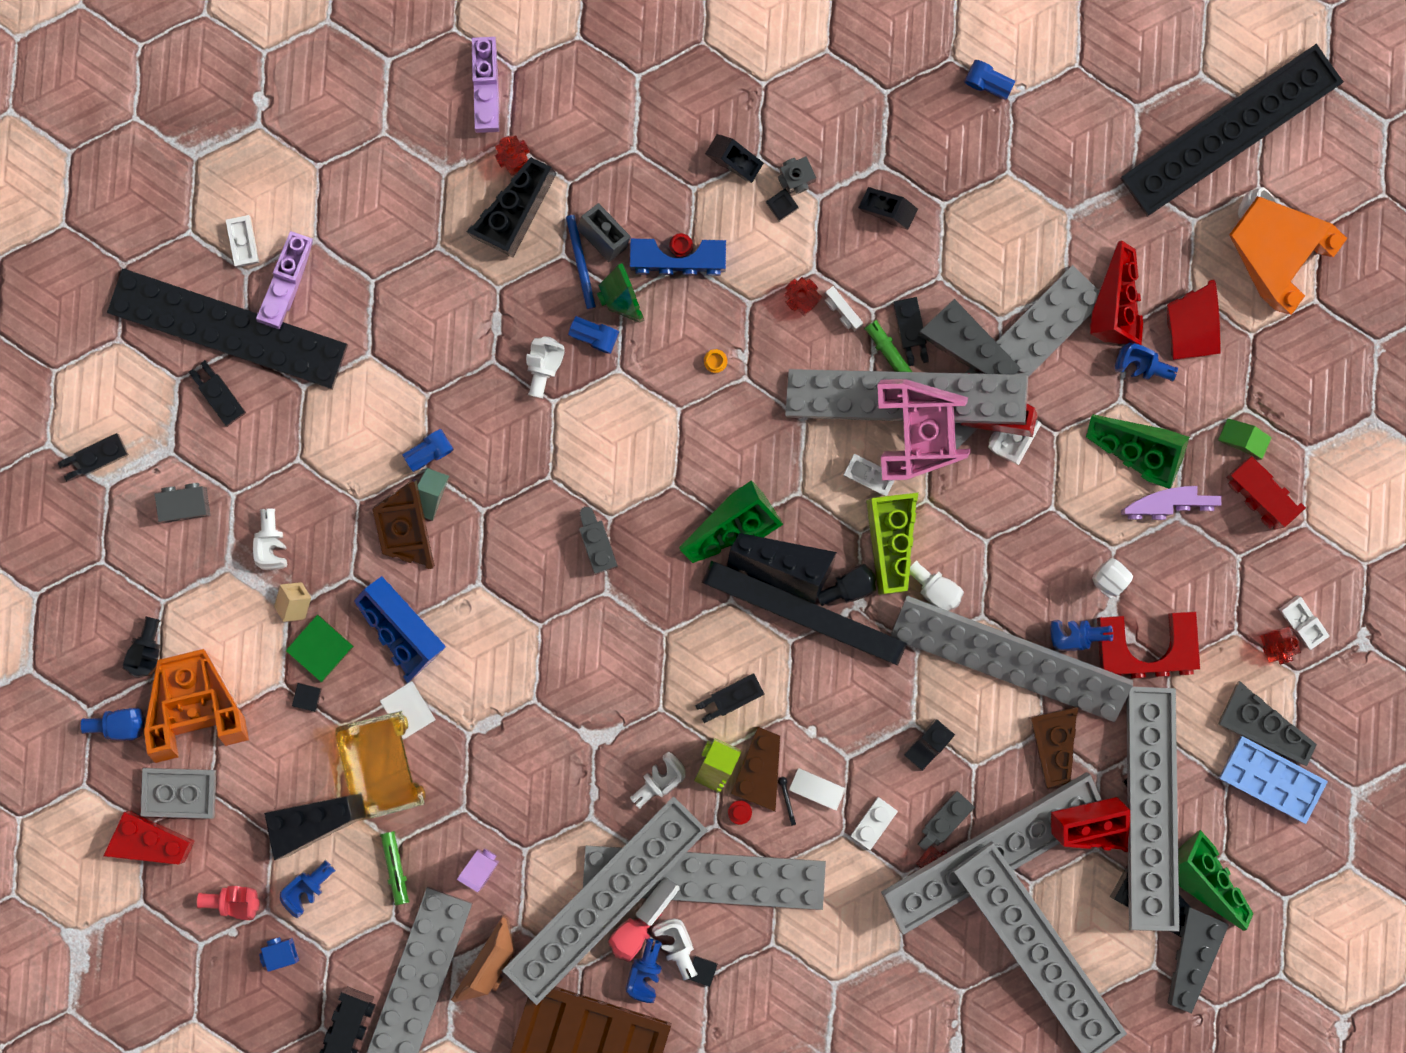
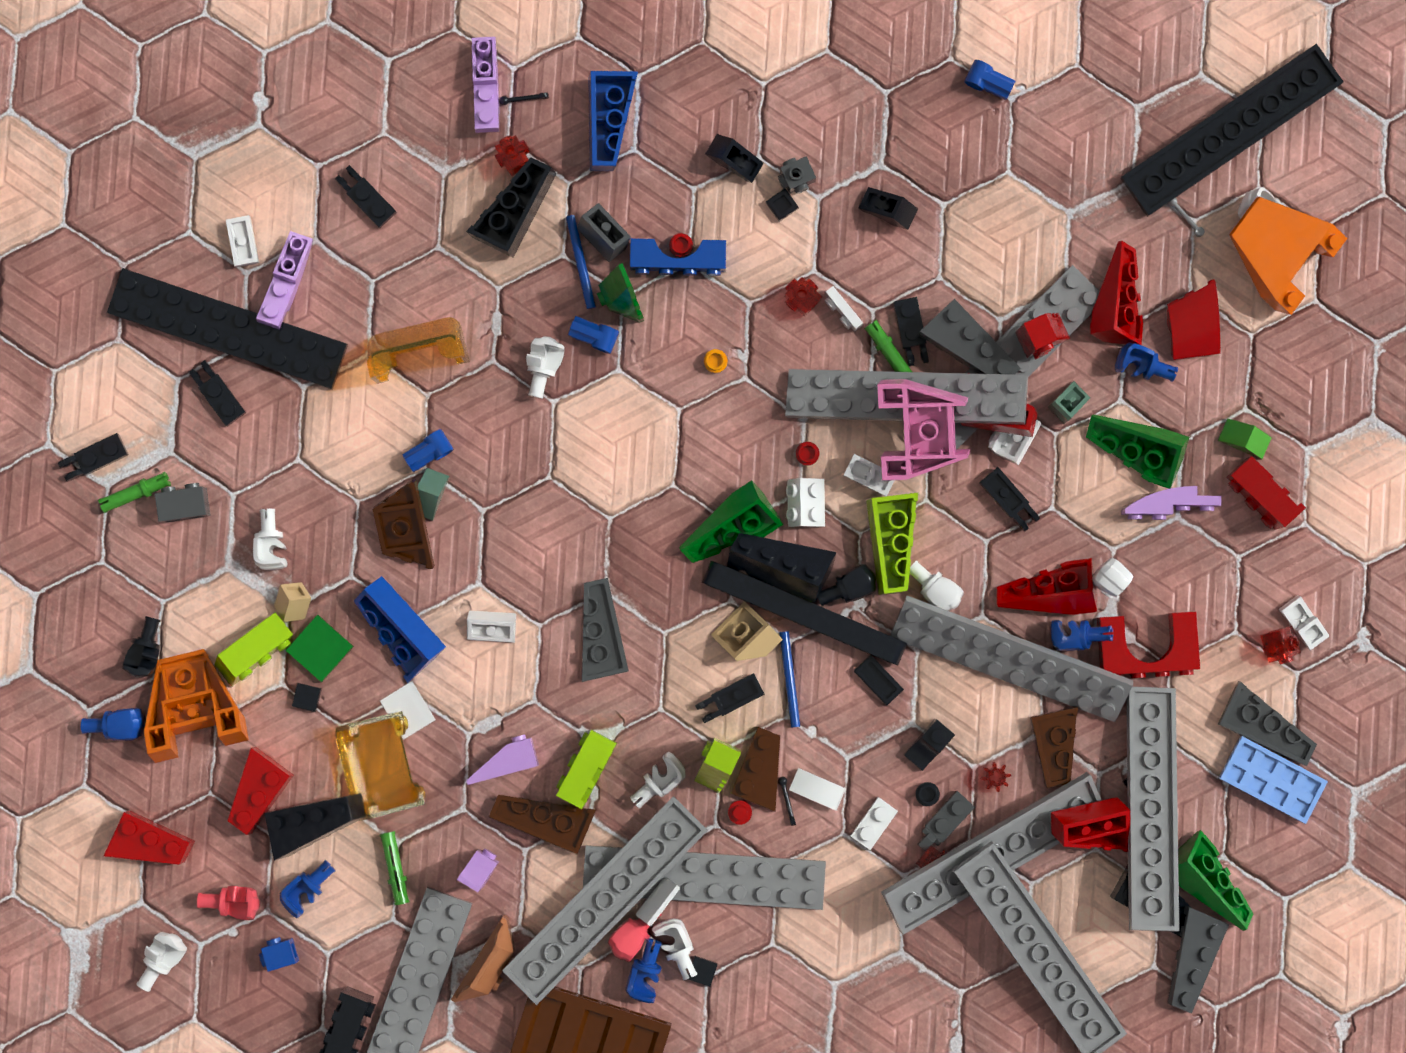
(134, 492): none -> bright green pin
(161, 957): none -> white piece
(178, 793): light grey plate -> none
(253, 649): none -> lime wedge
(258, 790): none -> red wedge
(367, 198): none -> black hinge
(444, 333): none -> clear yellow windscreen
(491, 626): none -> white slope
(504, 100): none -> black hinge
(510, 759): none -> lavender slope
(553, 823): none -> reddish brown wing
(585, 768): none -> lime wedge
(596, 542): dark grey hinge -> none
(602, 641): none -> dark grey wing
(608, 112): none -> blue wedge
(746, 634): none -> tan slope
(789, 679): none -> blue bar
(806, 502): none -> white bracket
(807, 453): none -> red plate
(878, 680): none -> black tile
(927, 794): none -> black plate
(1001, 781): none -> clear red gear
(1008, 497): none -> black hinge
(1042, 334): none -> red wedge
(1058, 591): none -> red wedge
(1069, 402): none -> sand green slope
(1199, 231): none -> light grey hinge

